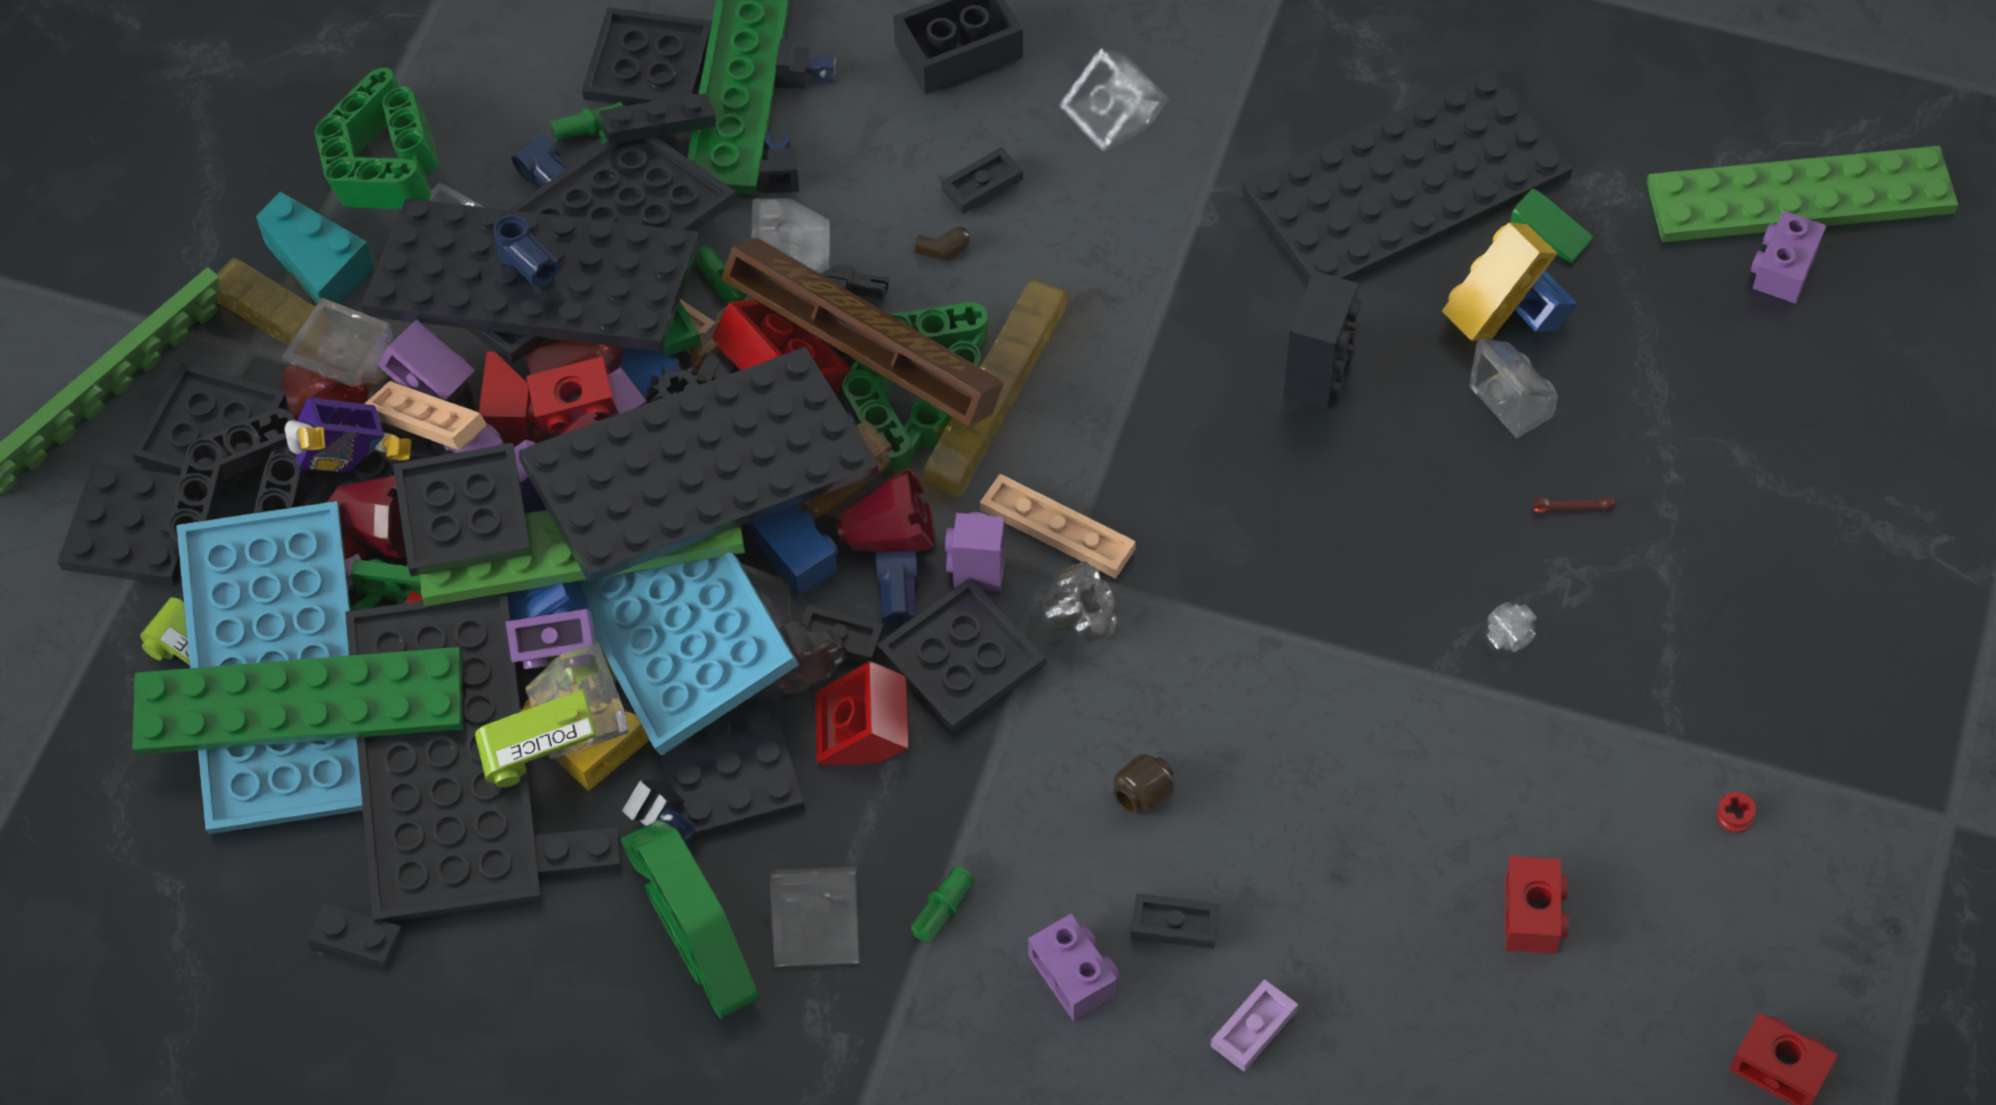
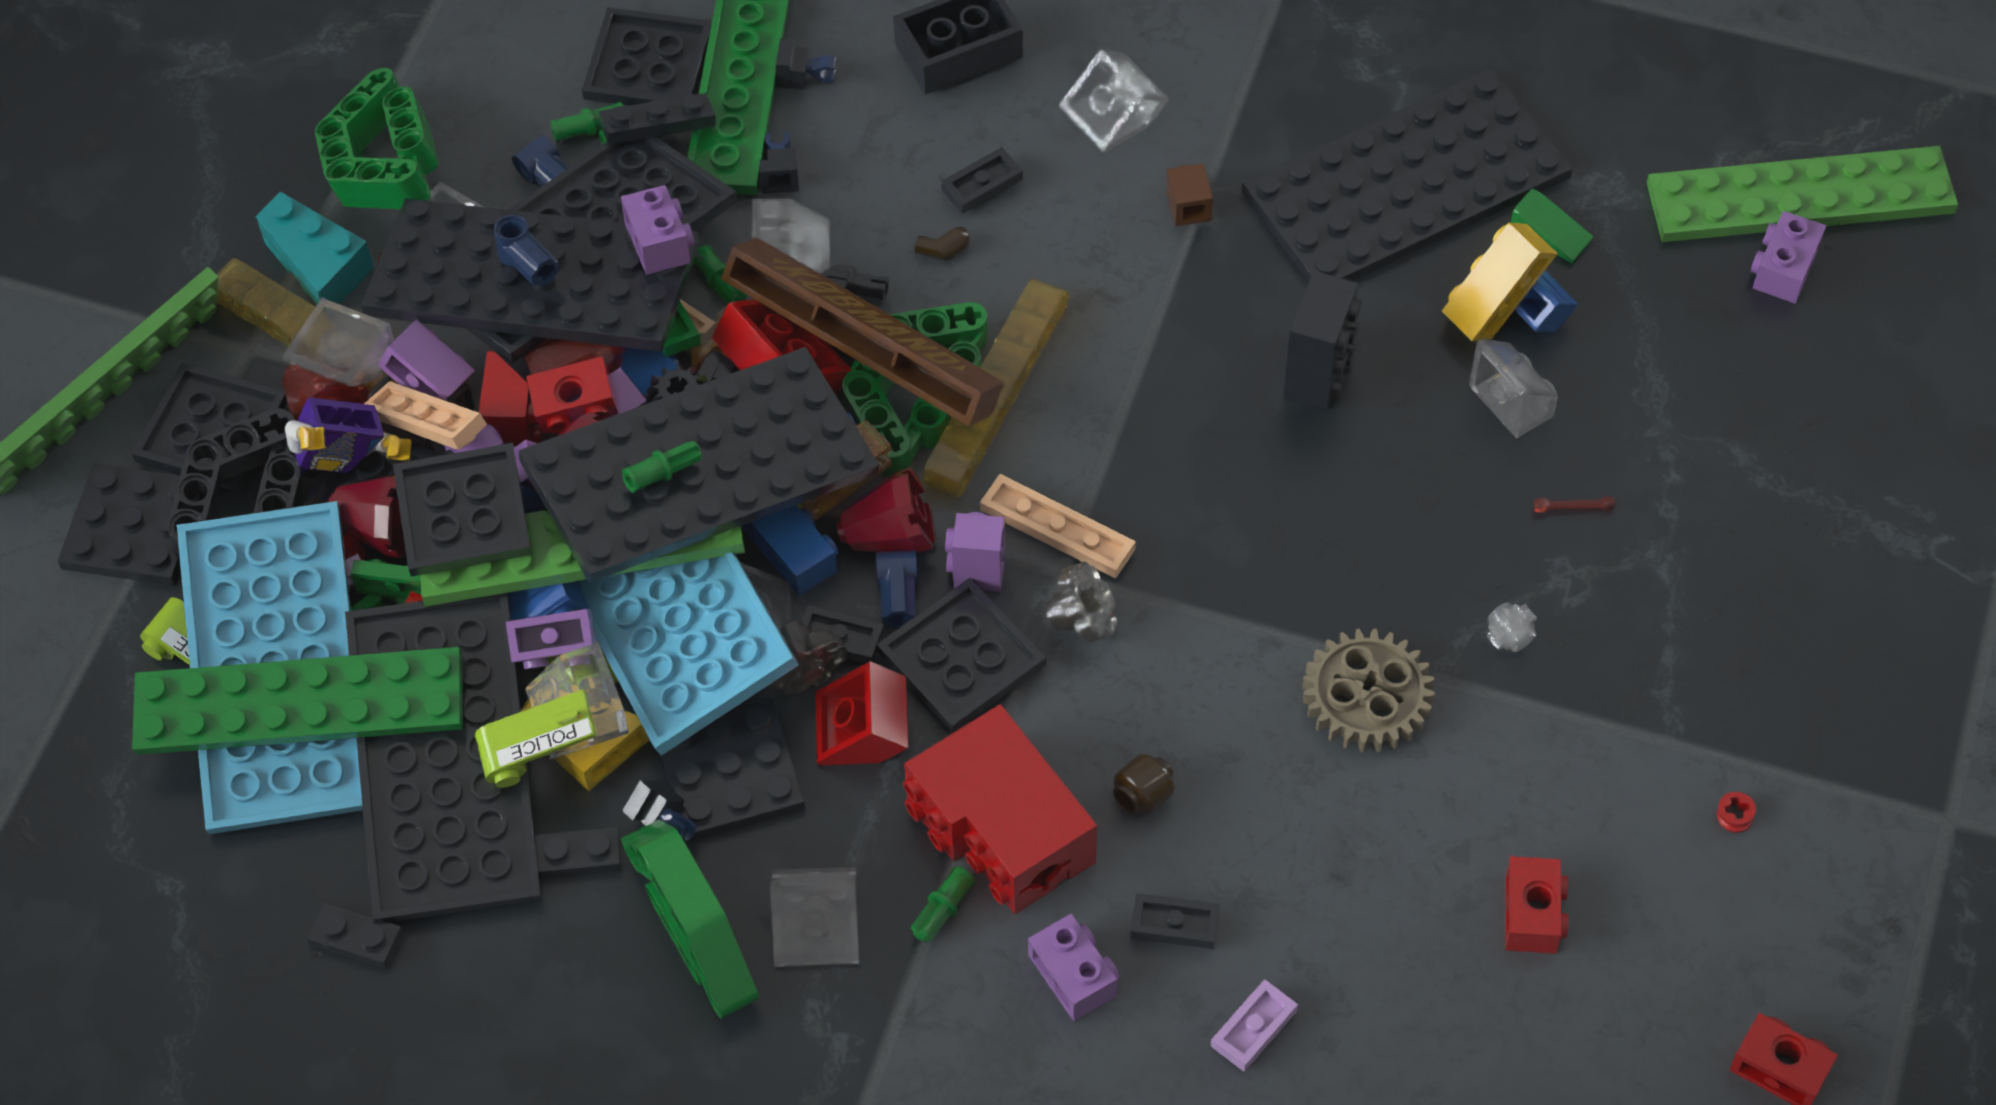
(657, 229): none -> medium lavender brick
(661, 466): none -> green axle
(1002, 808): none -> red piece
(1189, 194): none -> reddish brown brick
(1356, 718): none -> dark tan gear

